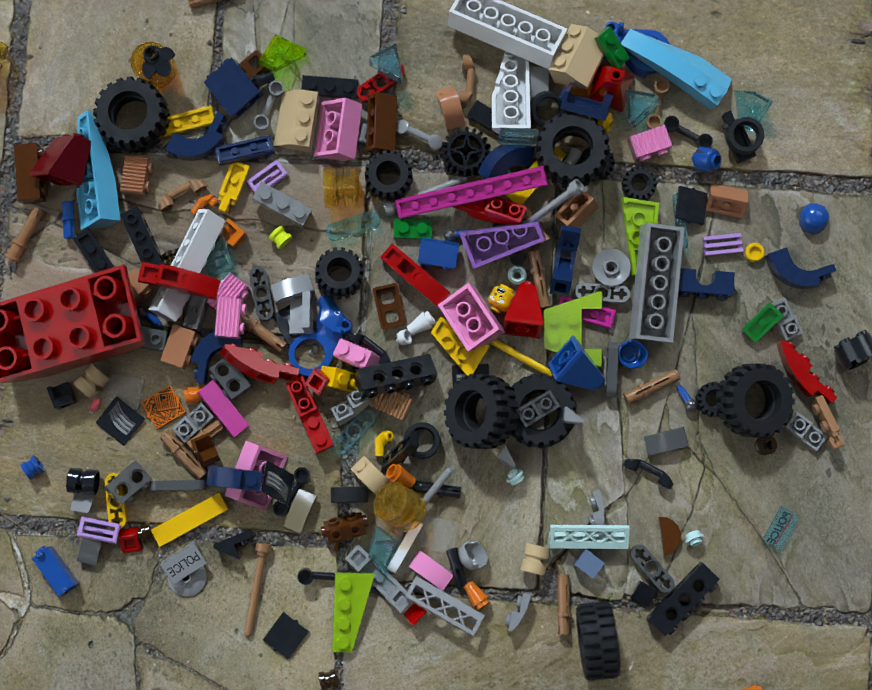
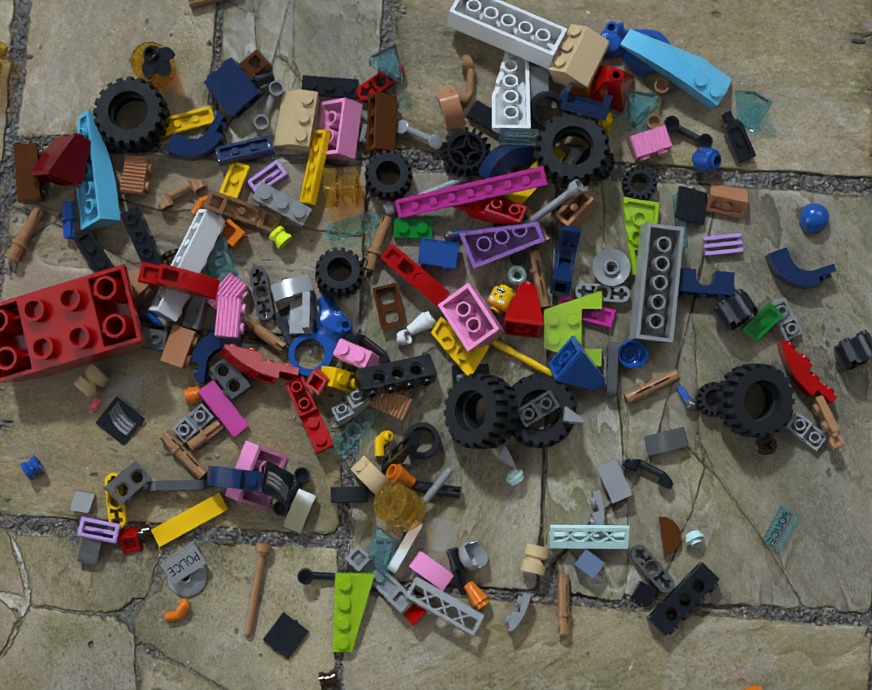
(55, 570): blue brick -> none
(61, 395): black panel -> none
(86, 481): black wheel -> none
(163, 407): orange piece -> none
(180, 612): none -> orange arm
(205, 450): reddish brown panel -> none
(230, 546): black slope -> none
(242, 210): none -> medium nougat slope
(281, 53): clear neon green wing -> none
(315, 167): none -> yellow tile
(344, 528): reddish brown brick -> none
(375, 249): none -> medium nougat pin
(598, 641): black tyre -> none
(612, 47): green plate -> none
(615, 480): none -> light grey hinge
(736, 310): none -> black brick
(754, 252): yellow tile -> none
(755, 125): black tyre -> none

